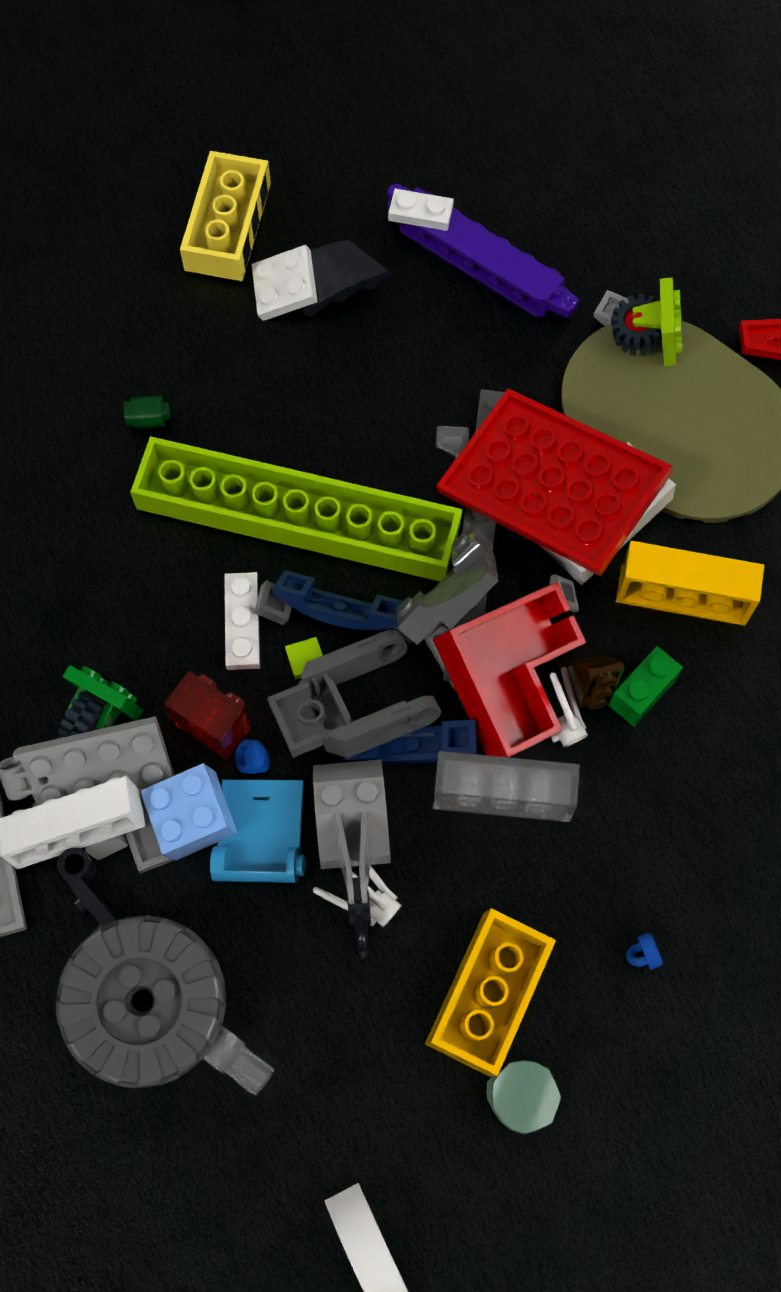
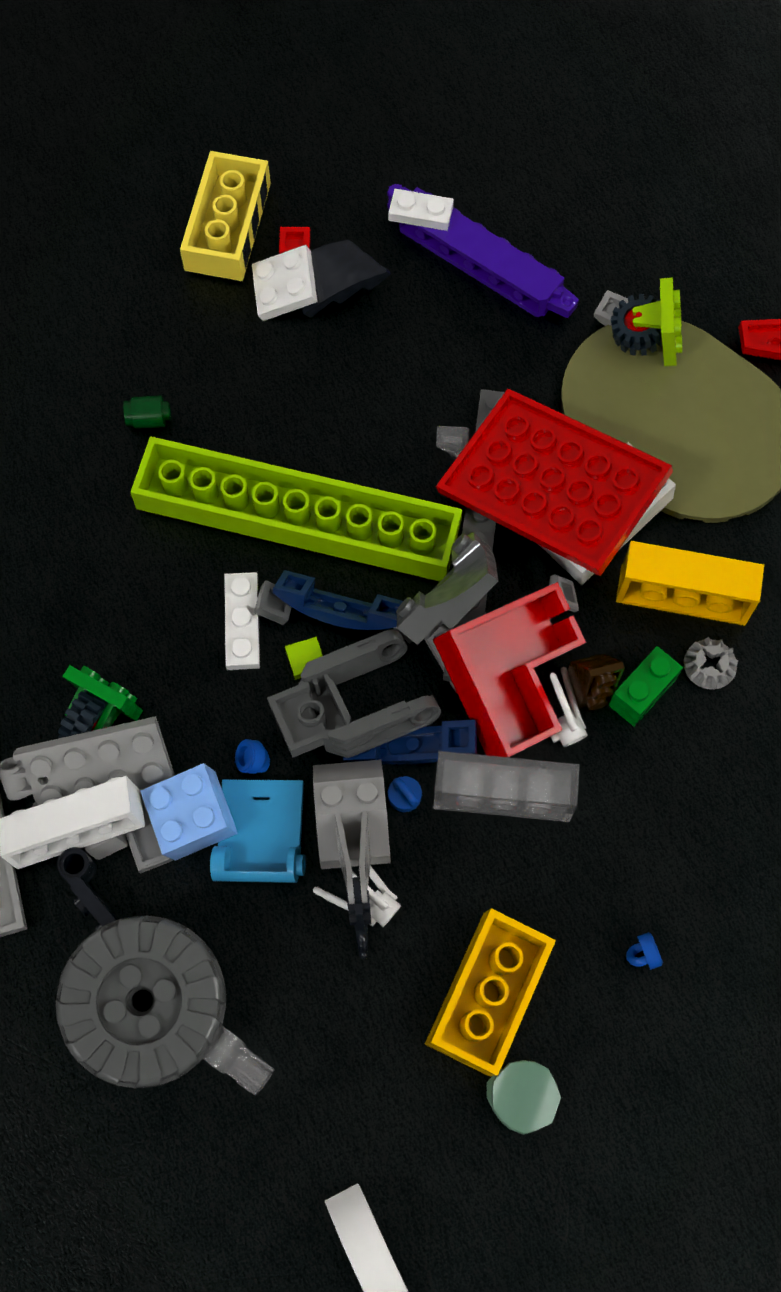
(208, 714): clear red brick -> none
(293, 237): none -> red plate
(404, 794): none -> blue tile
(710, 677): none -> light grey gear

